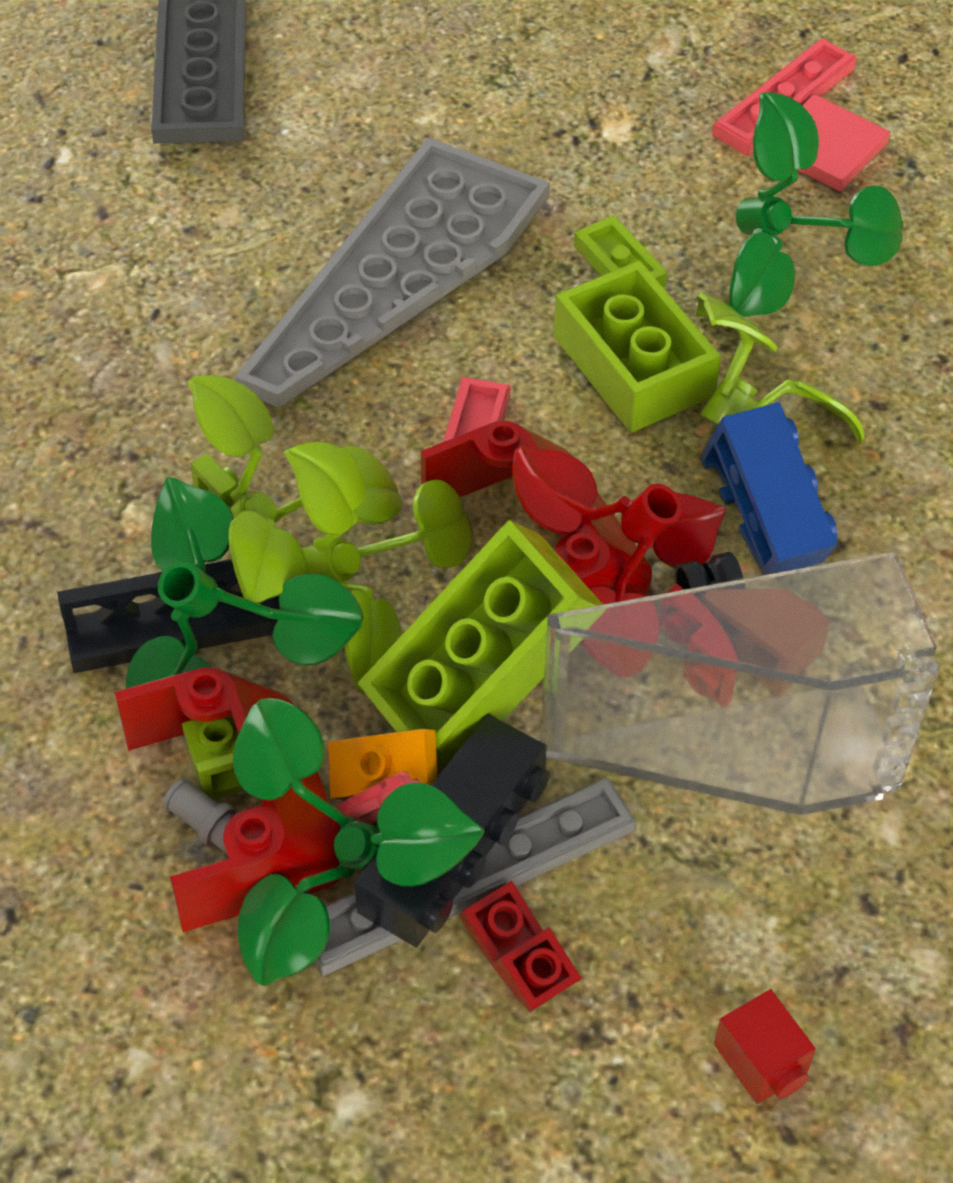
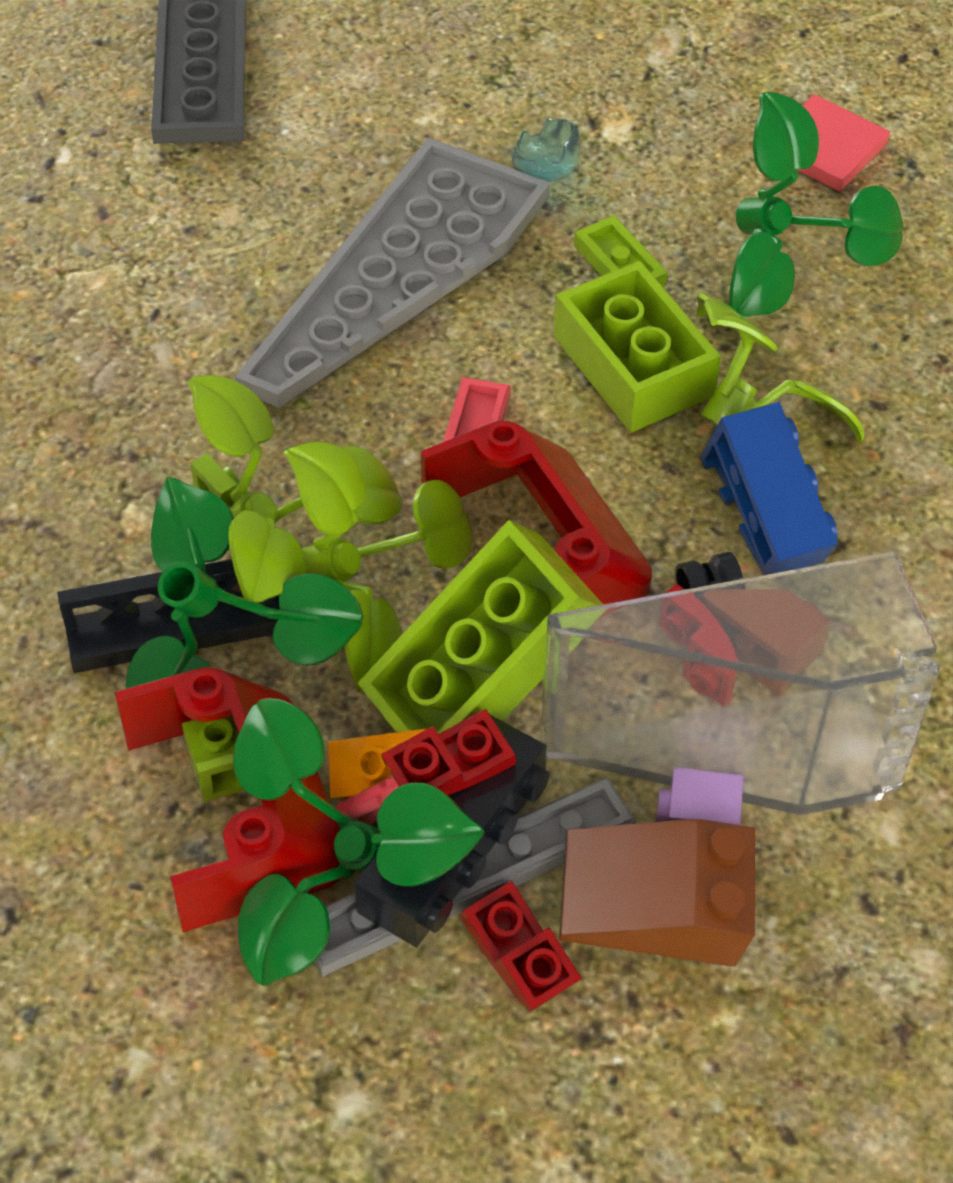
(199, 812): light grey pin -> none
(452, 758): none -> red slope
(549, 154): none -> clear light blue hair
(561, 489): red plant -> none
(661, 889): none -> dark orange slope
(701, 796): none -> lavender brick
(765, 1047): red brick -> none
(808, 74): coral tile -> none

